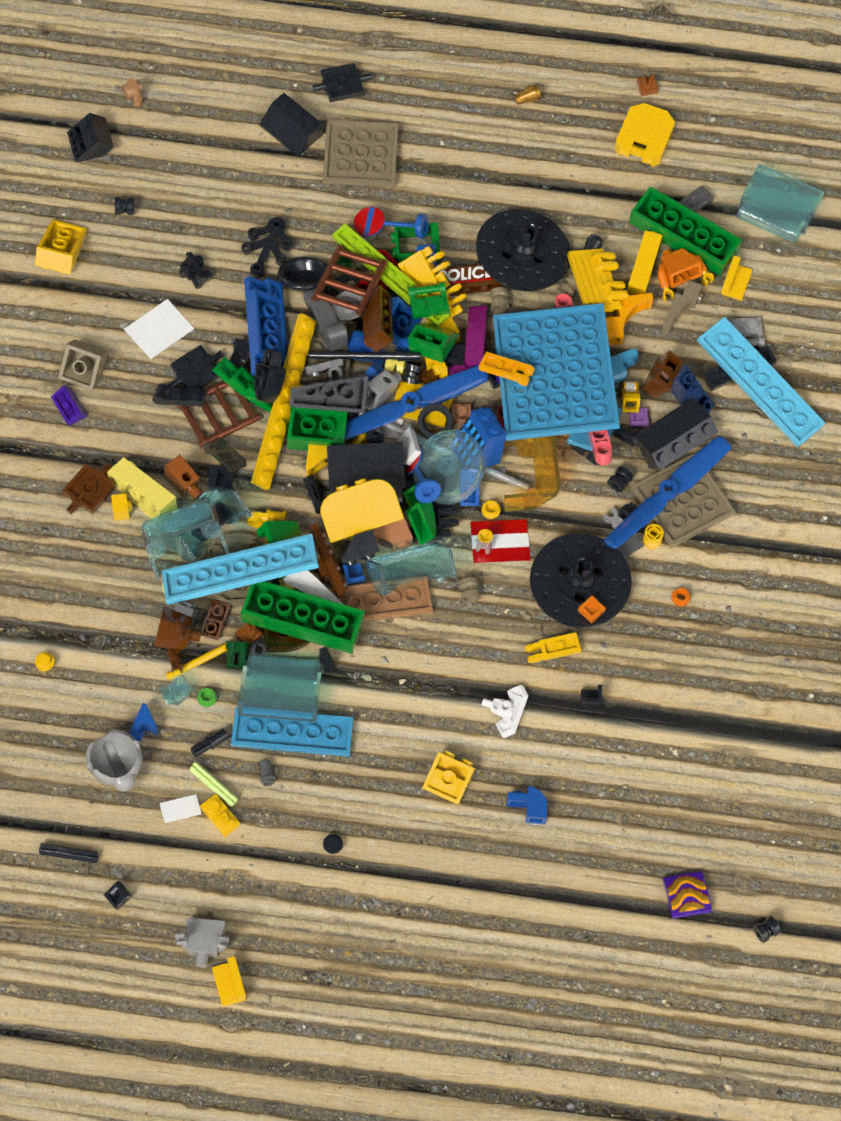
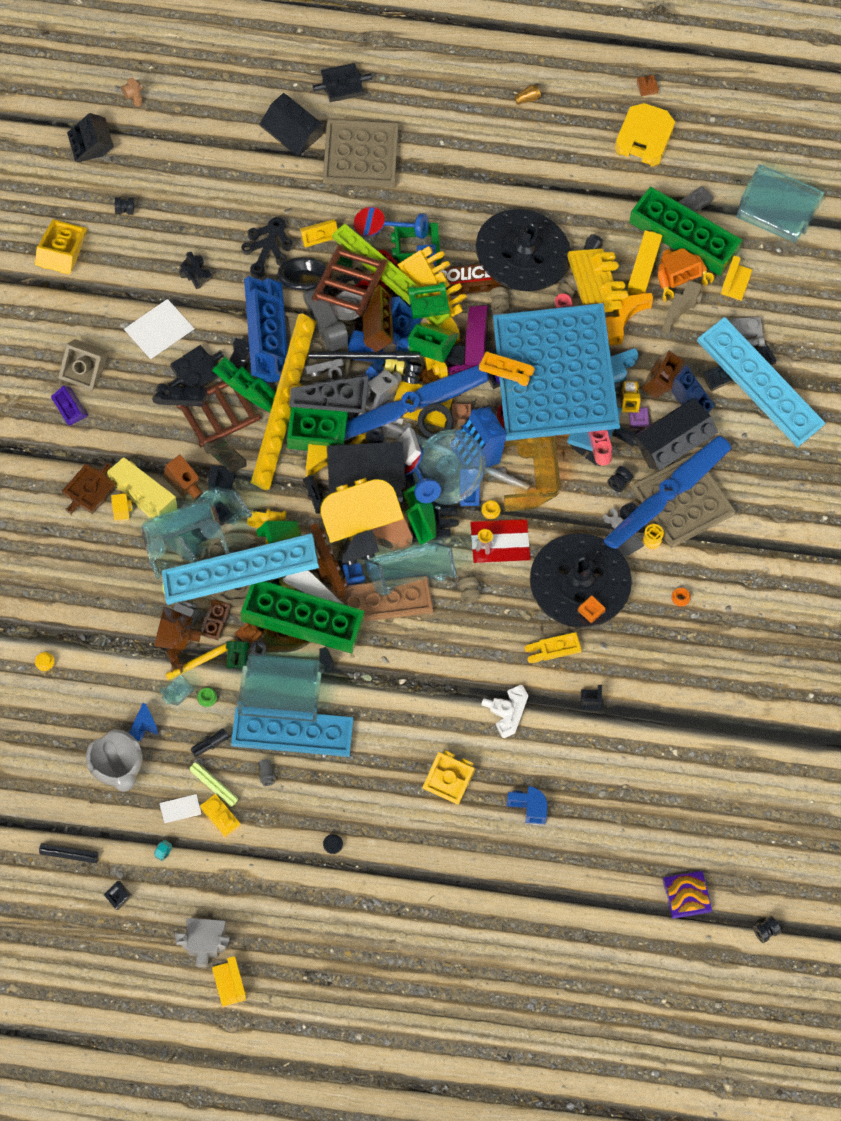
(162, 850): none -> teal tile
(269, 377): black hinge -> none
(318, 233): none -> yellow plate

